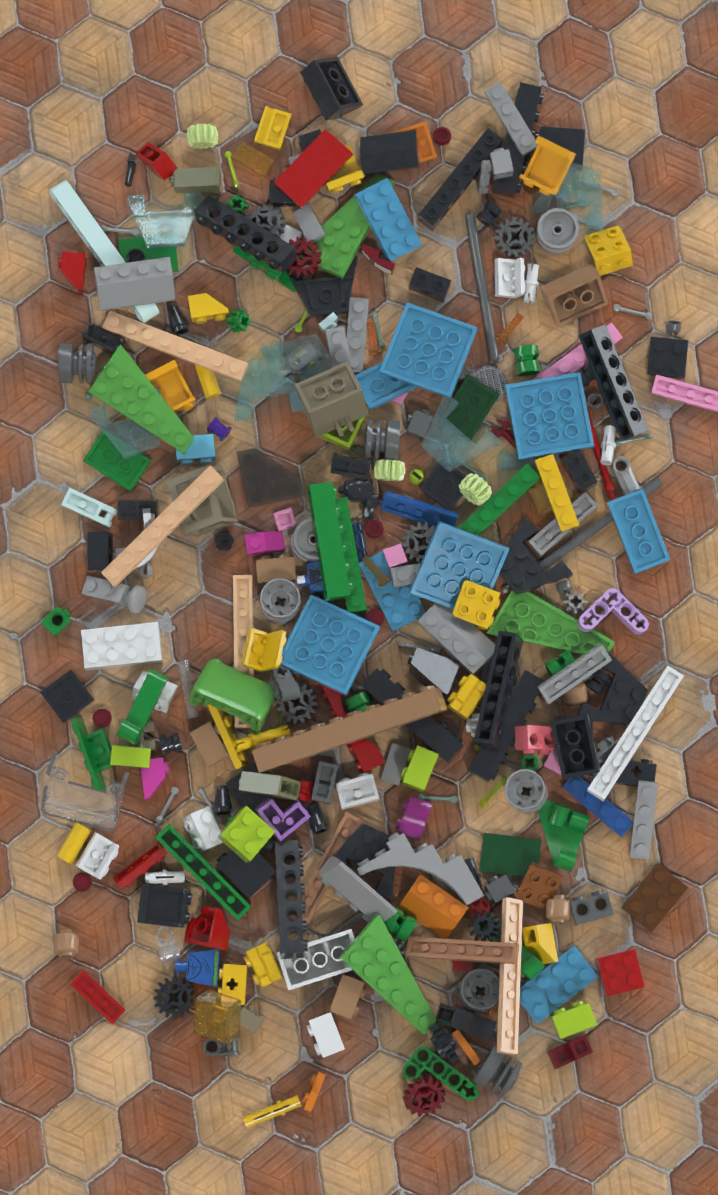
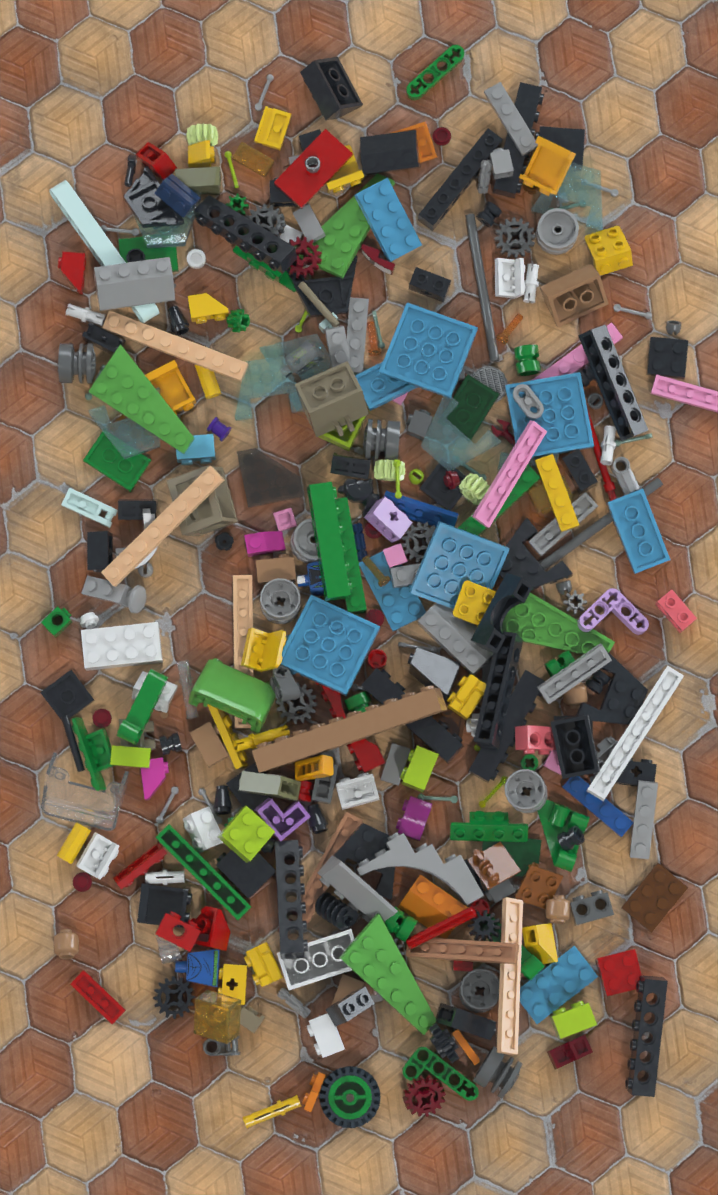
(72, 743): none -> black bar
(85, 314): none -> white pin
(89, 620): none -> white plate
(148, 207): none -> black wing
(177, 195): none -> dark blue brick
(187, 939): none -> red brick
(196, 259): none -> white tile
(201, 155): none -> yellow slope
(258, 106): none -> light grey hinge
(294, 1003): none -> light grey axle
(312, 161): none -> dark grey hinge
(318, 304): none -> dark tan bar
(320, 767): none -> light orange slope
(335, 911): none -> black piece
(350, 1006): none -> brick
(350, 1097): none -> wheel
(377, 659): none -> red wheel
(388, 519): none -> lavender brick
(396, 463): none -> lime hinge
(435, 72): none -> green beam
(440, 927): none -> red axle
(451, 479): none -> dark red plate
(488, 827): none -> green bracket
(493, 865): none -> hinge
(509, 474): none -> bright pink plate
(510, 593): none -> black arch
(528, 401): none -> light grey plate
(572, 837): none -> black wheel
(647, 1084): none -> black brick
(675, 611): none -> coral brick

